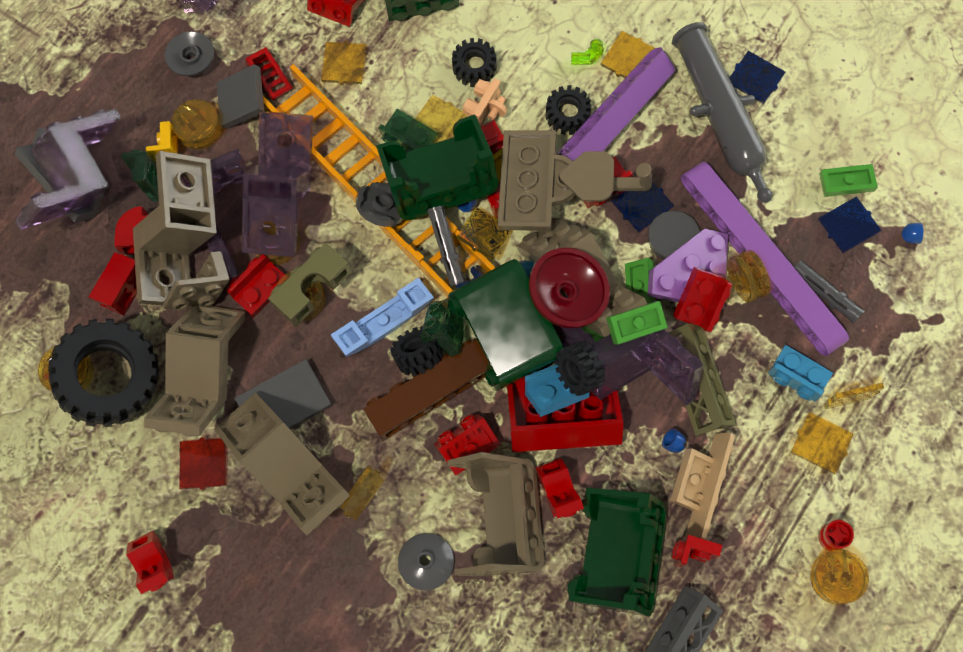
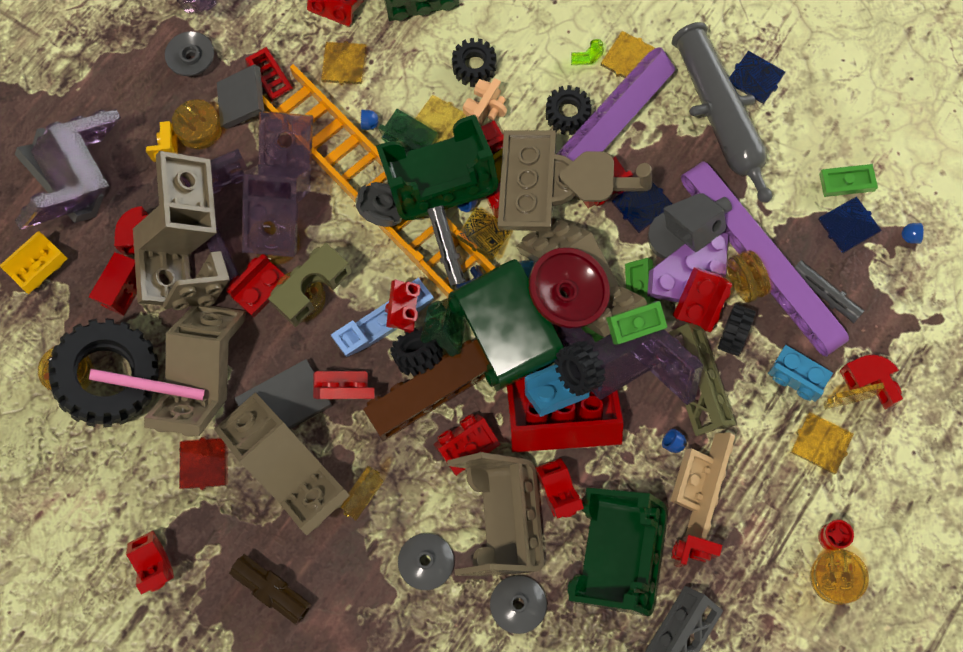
(33, 262): none -> yellow bracket
(143, 172): clear green bracket -> none
(146, 384): none -> bright pink bar
(270, 589): none -> dark brown piece
(341, 385): none -> red bracket
(369, 120): none -> blue hinge
(402, 305): none -> red hips
(518, 620): none -> dark grey dish
(697, 219): none -> dark grey torso
(736, 330): none -> black tyre
(870, 371): none -> red brick

